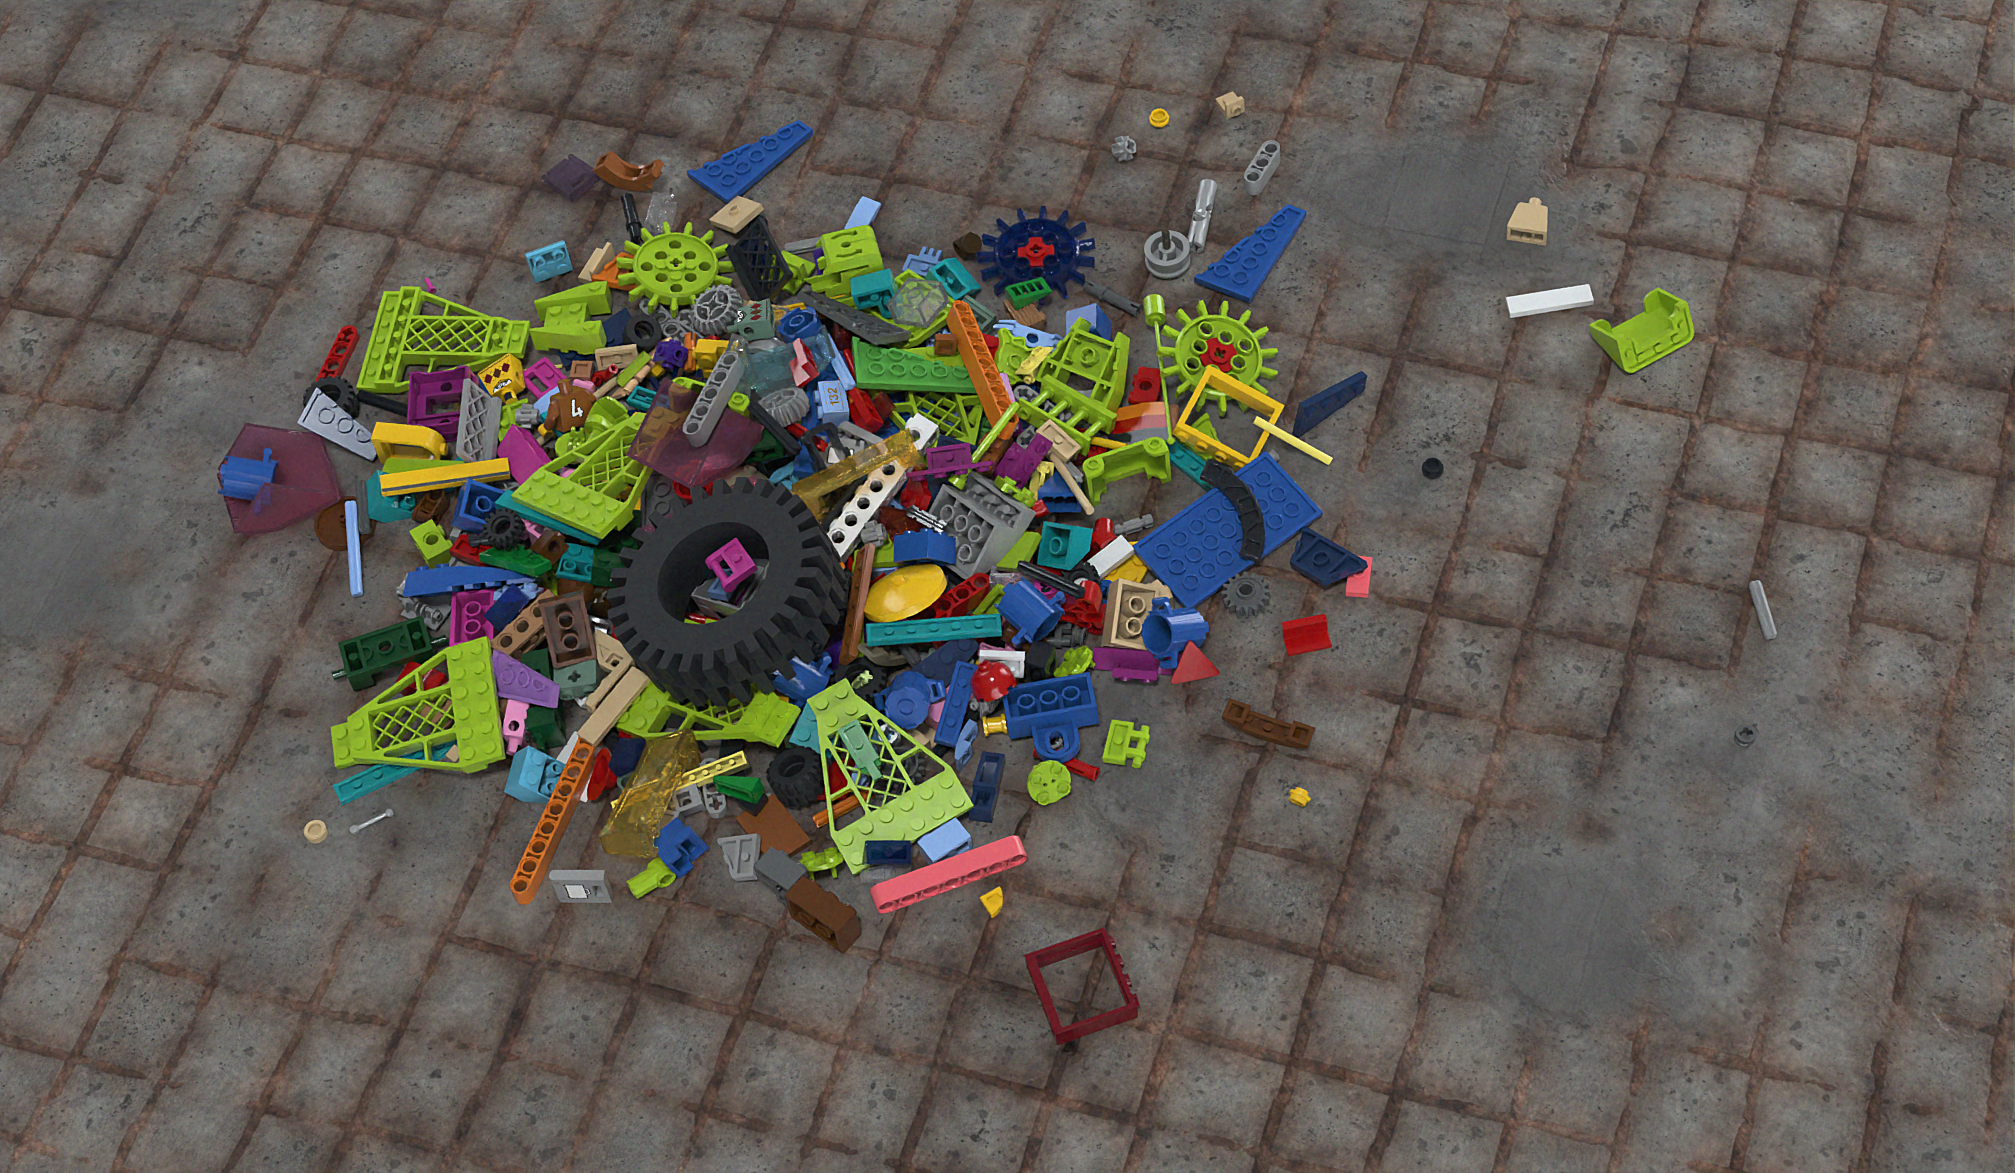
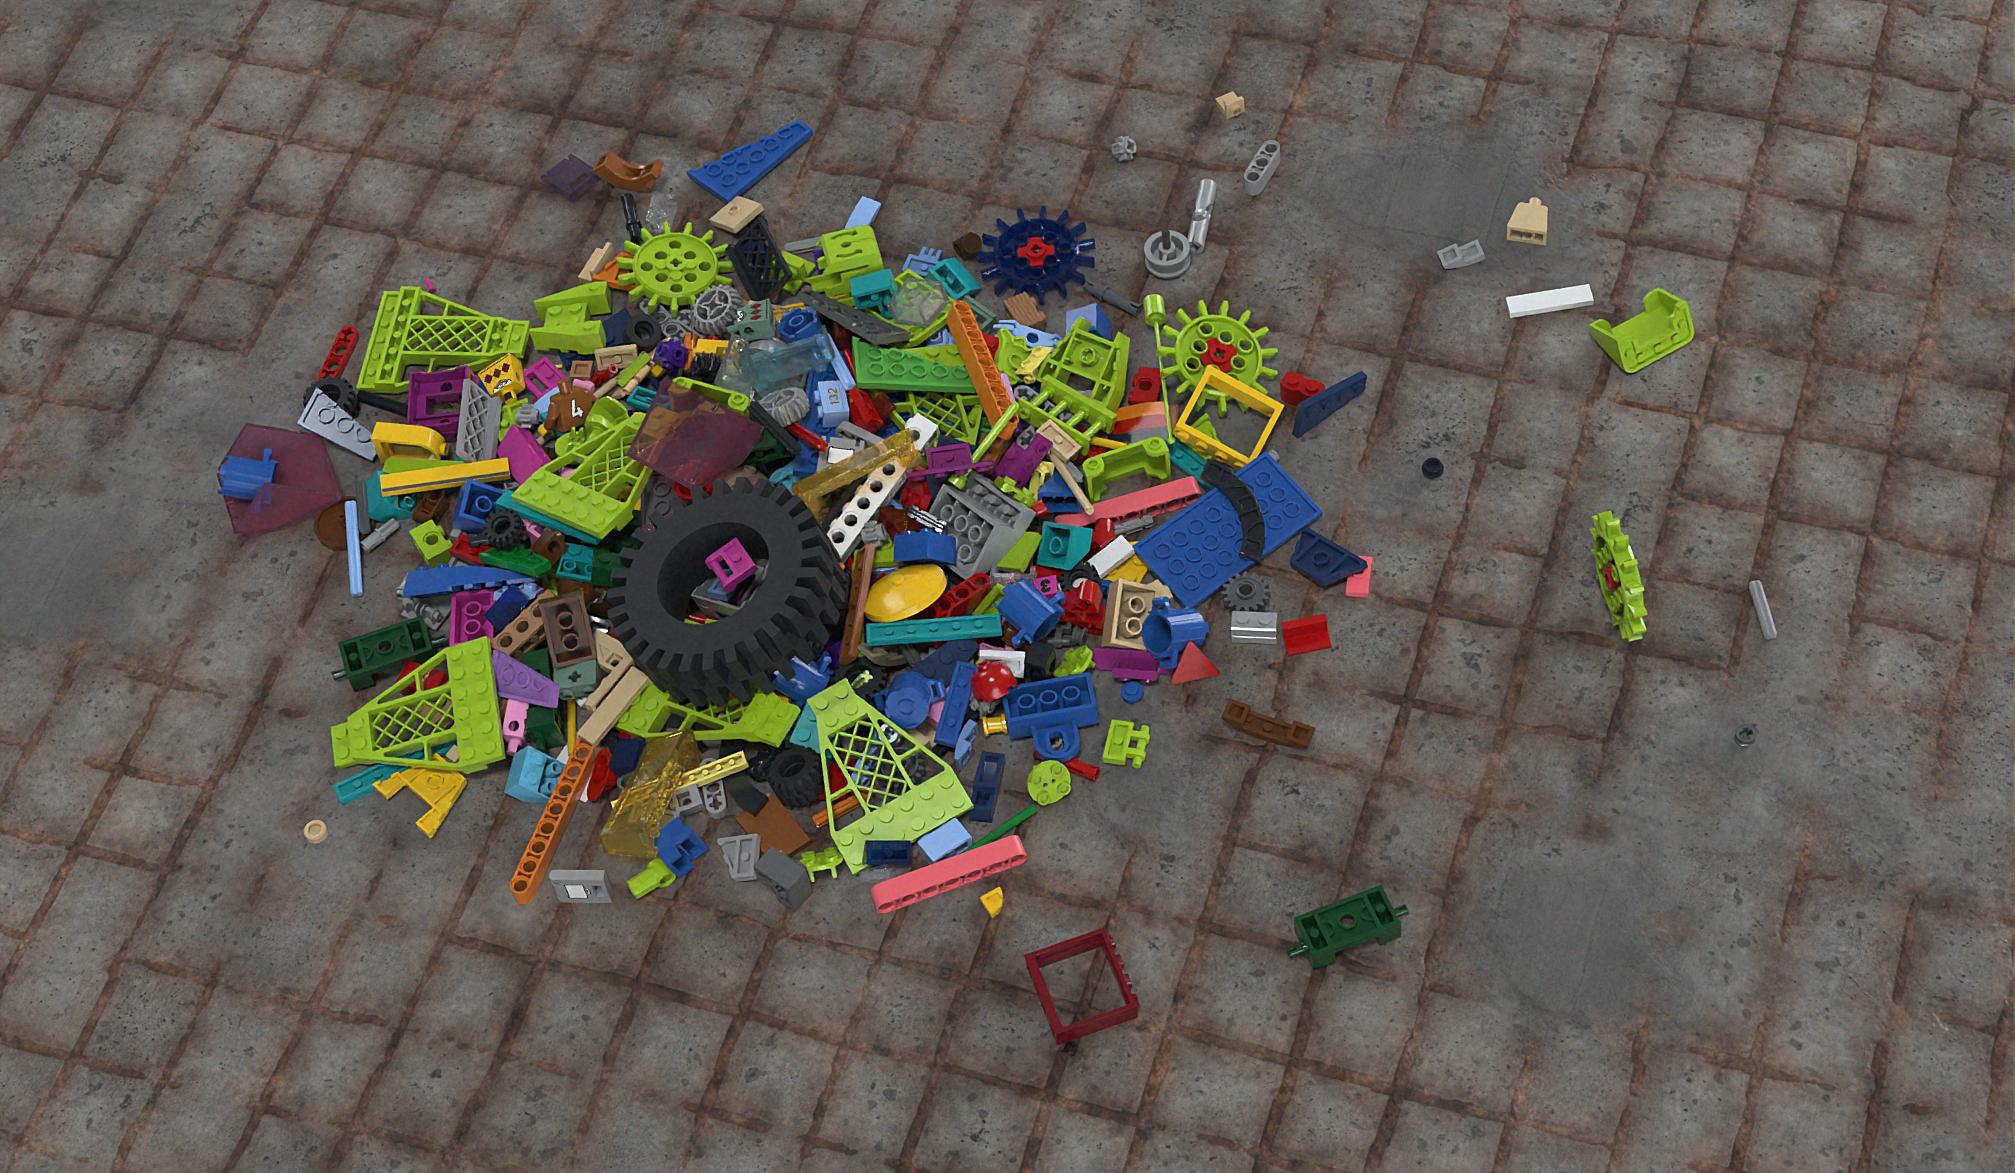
(354, 829): light grey hinge -> none
(379, 535): none -> light grey axle
(434, 786): none -> yellow wing
(548, 261): medium azure slope -> none
(571, 725): none -> yellow bar
(705, 367): none -> black gear
(713, 398): light grey beam -> none
(742, 788): green slope -> none
(760, 763): none -> black hair
(804, 365): panel -> none
(823, 914): reddish brown brick -> none
(831, 430): black piece -> none
(861, 749): hinge -> none
(945, 344): dark orange plate -> none
(1004, 828): none -> green bar
(1024, 299): green slope -> none
(1050, 579): black axle -> none
(1132, 692): none -> blue plate
(1152, 501): none -> coral beam
(1159, 118): yellow plate -> none
(1252, 259): blue wing -> none
(1254, 627): none -> light grey brick
(1292, 440): light yellow bar -> none
(1296, 388): none -> red brick
(1299, 796): yellow plate -> none
(1323, 934): none -> dark green brick
(1465, 255): none -> light grey slope
(1618, 575): none -> lime gear

